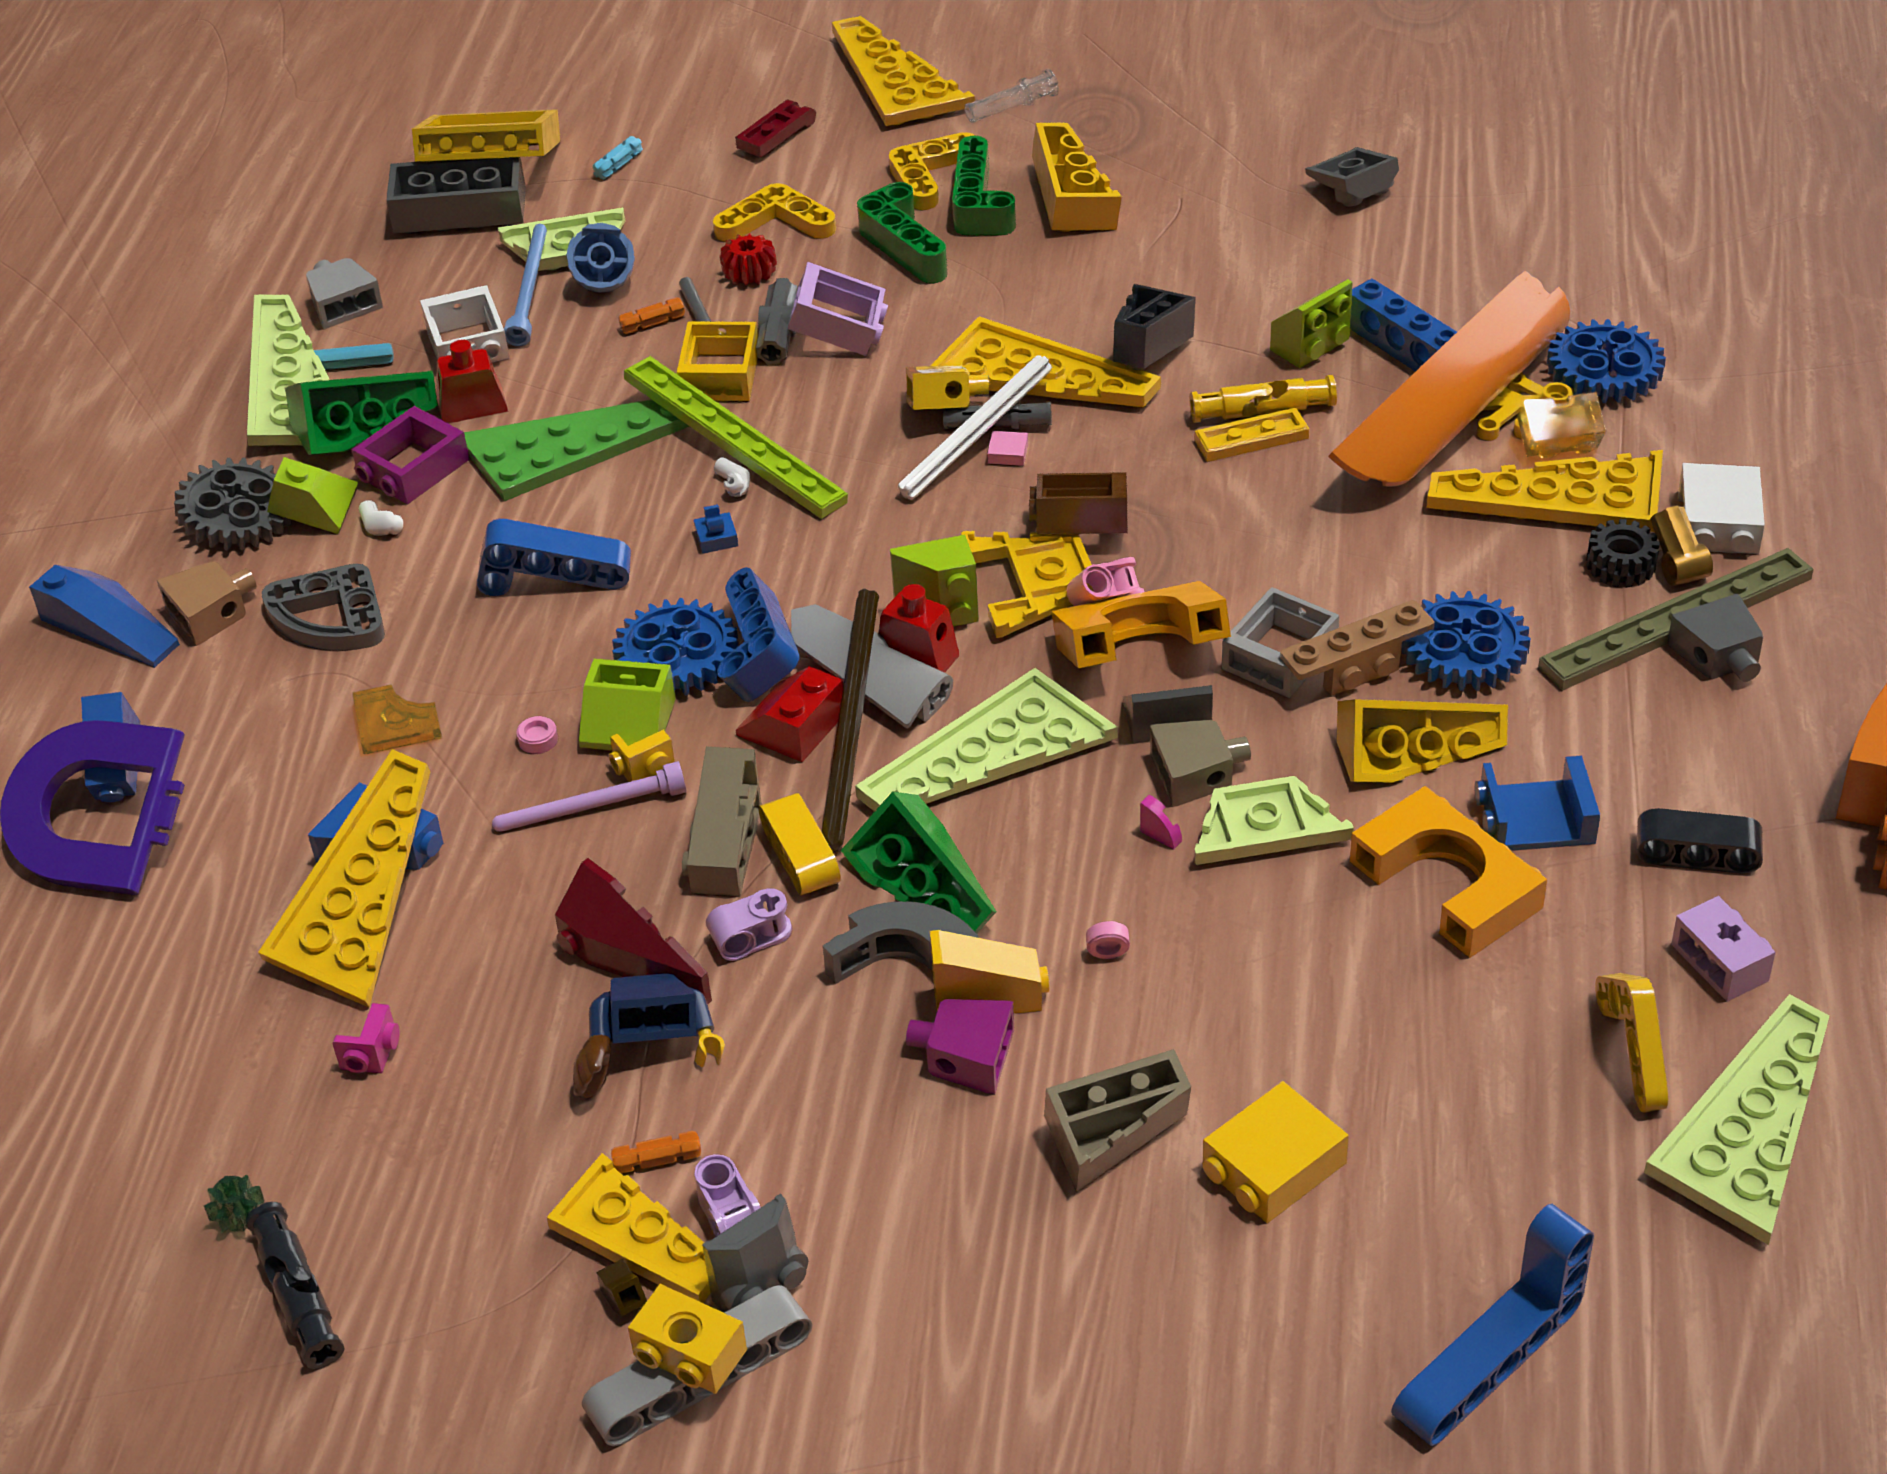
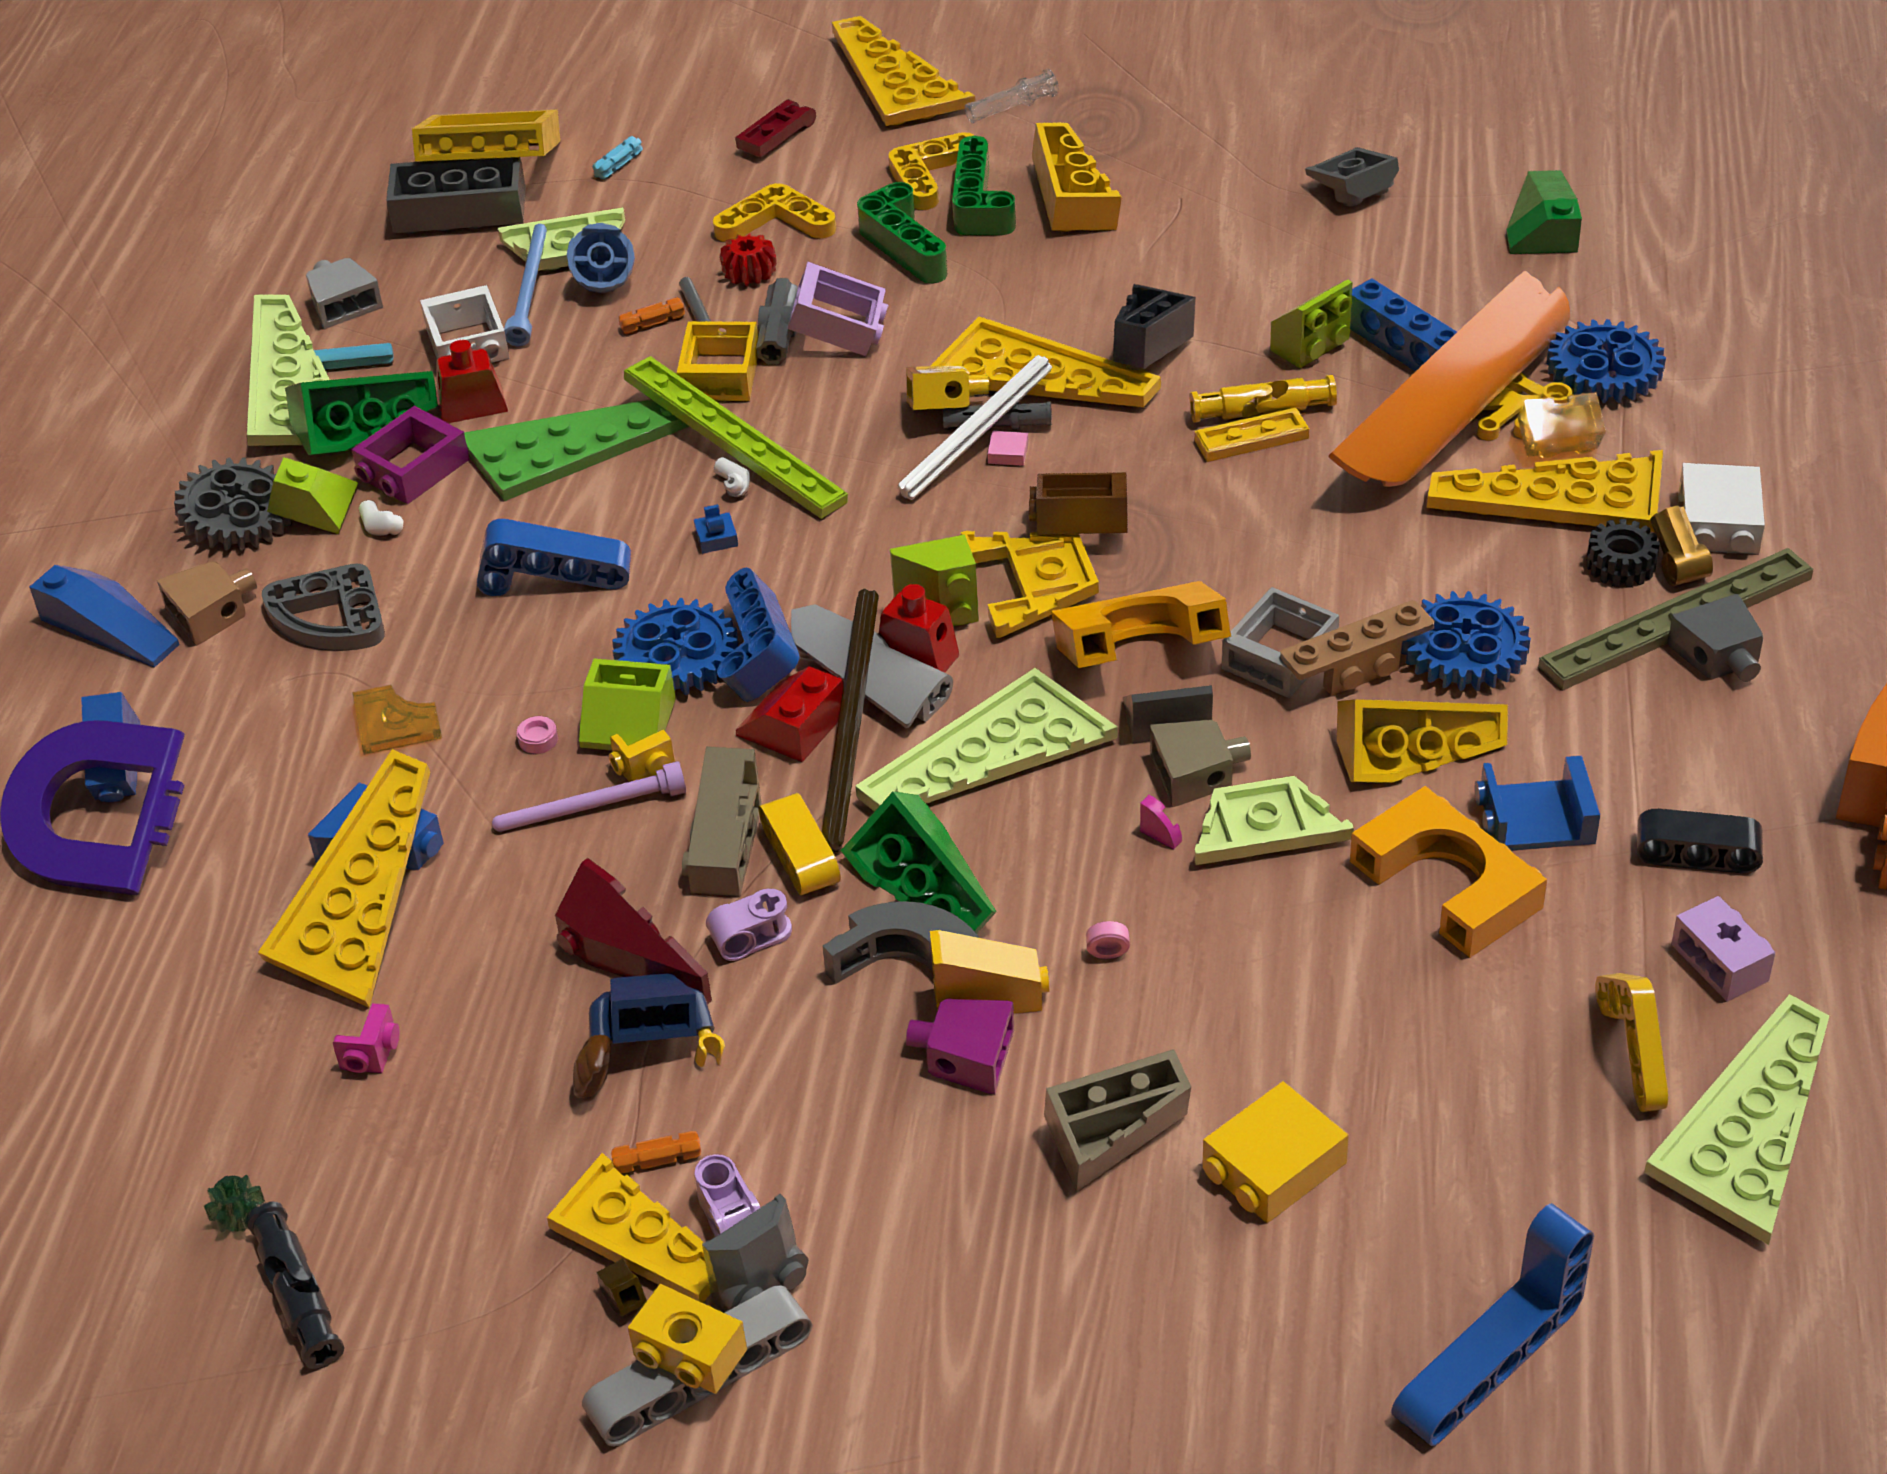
(1107, 580): bright pink piece -> none
(1545, 216): none -> green wedge

